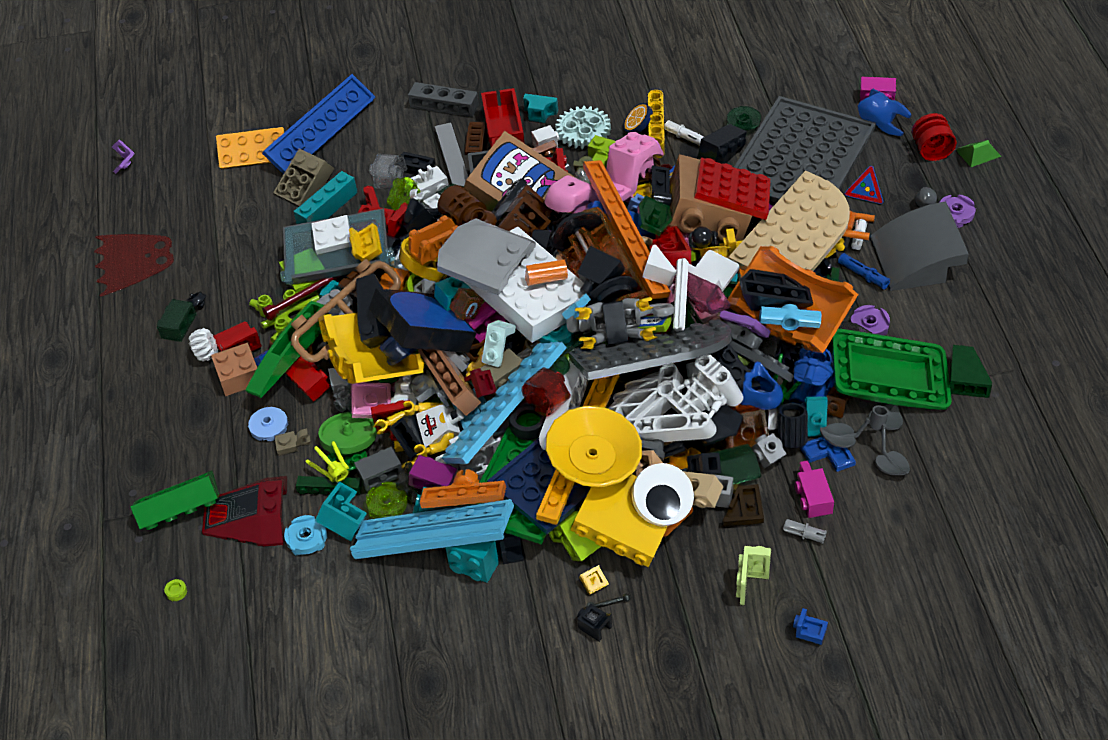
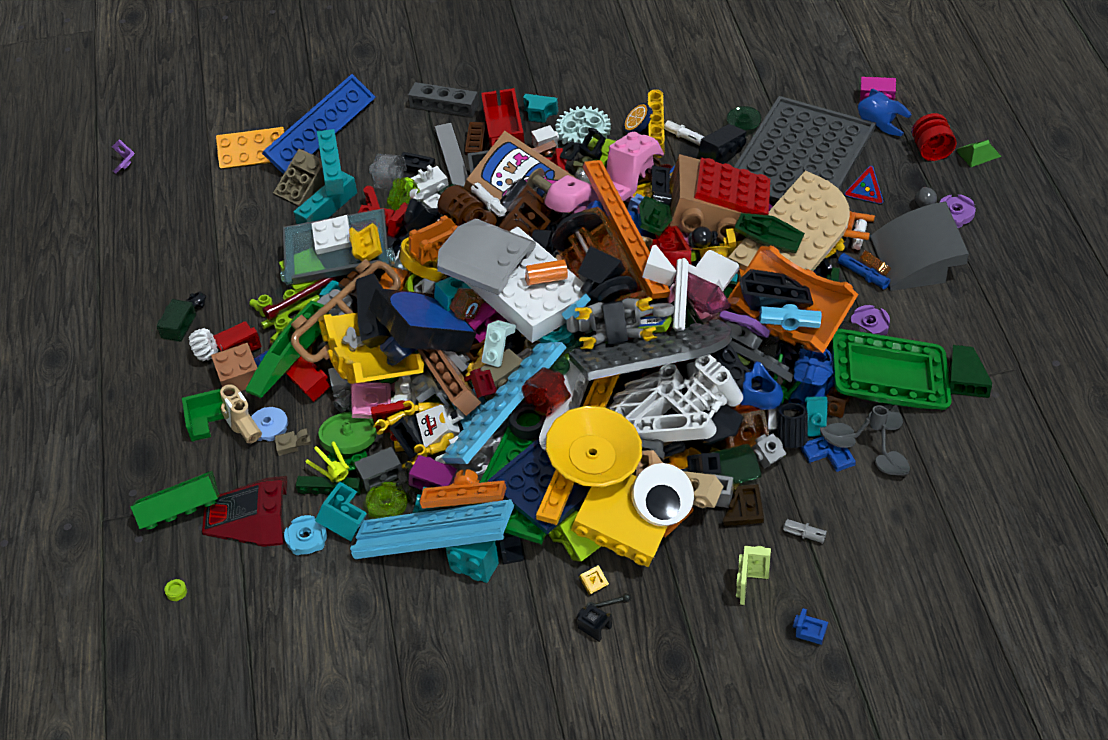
(126, 259): clear red piece -> none
(201, 410): none -> green panel
(237, 414): none -> tan connector
(330, 162): none -> teal brick
(352, 339): none -> light grey piece
(493, 204): none -> white axle
(536, 180): none -> dark tan piece
(582, 148): none -> black piece
(769, 231): none -> dark green piece
(814, 491): dark pink hinge -> none
(875, 263): none -> clear orange beam

